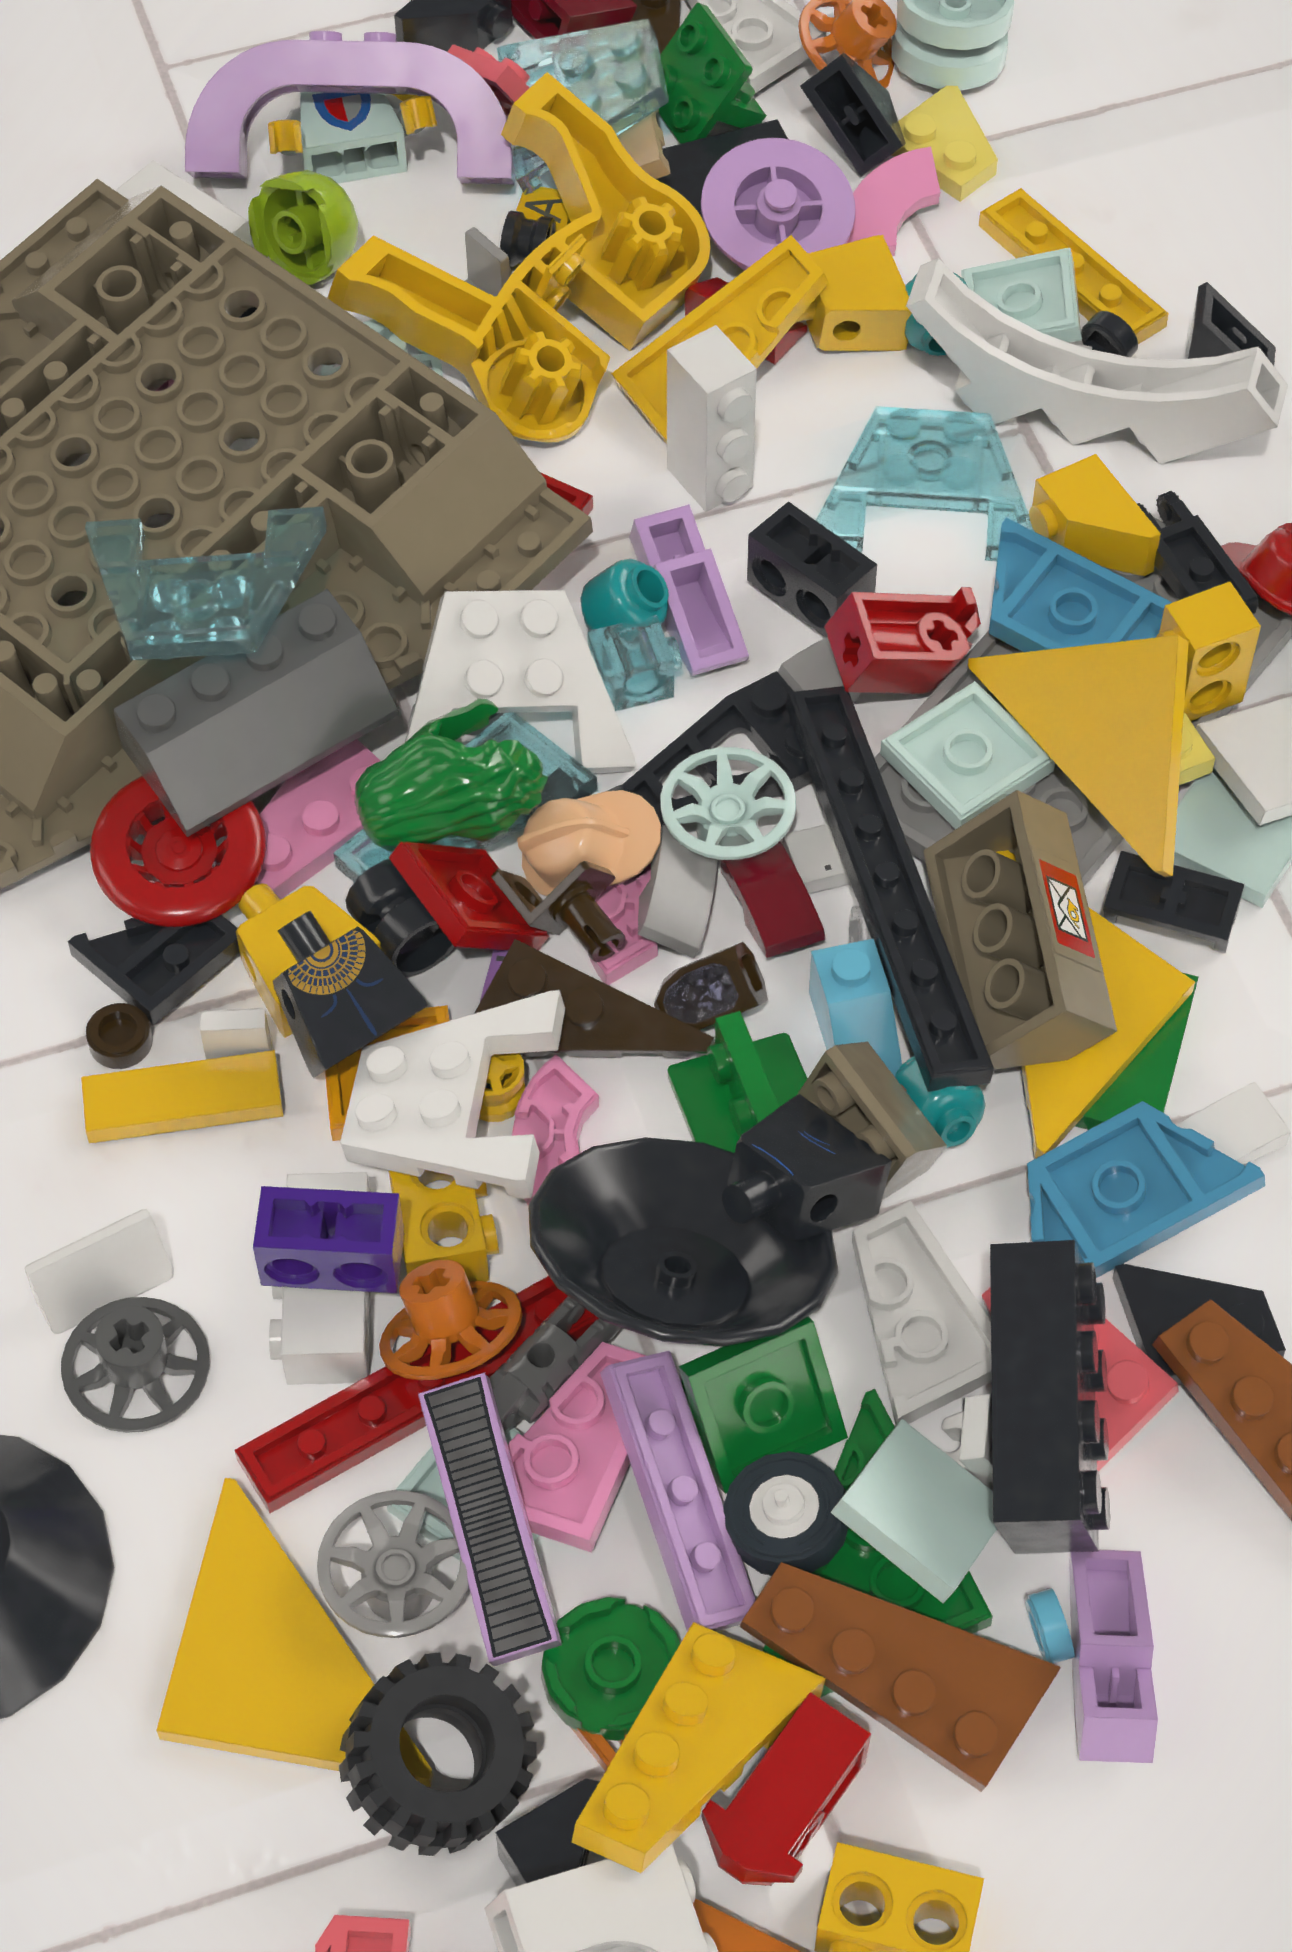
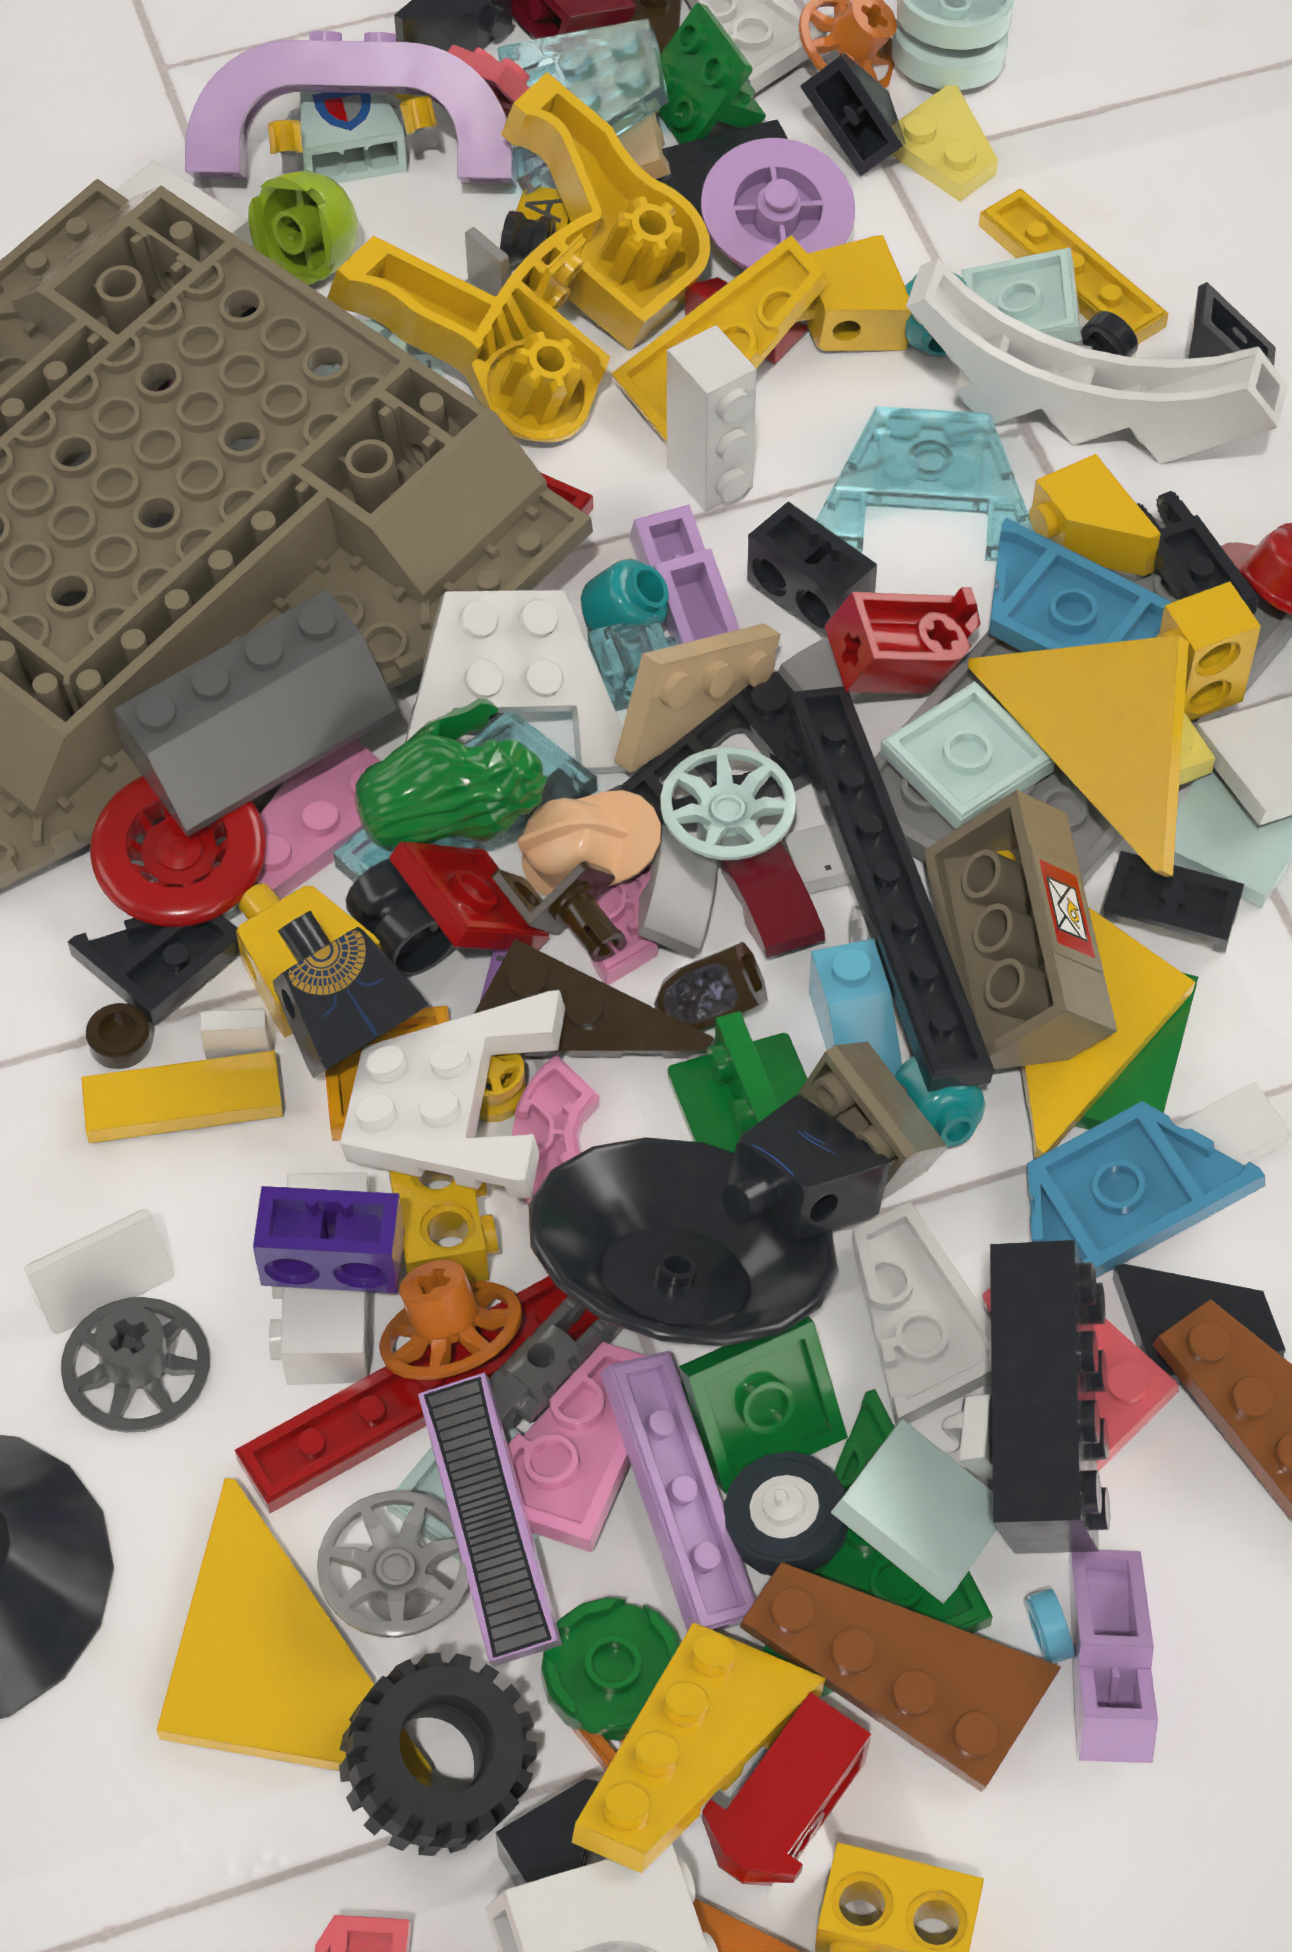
(202, 601): clear light blue wing -> none
(689, 683): none -> tan wing
(894, 194): bright pink tile -> none

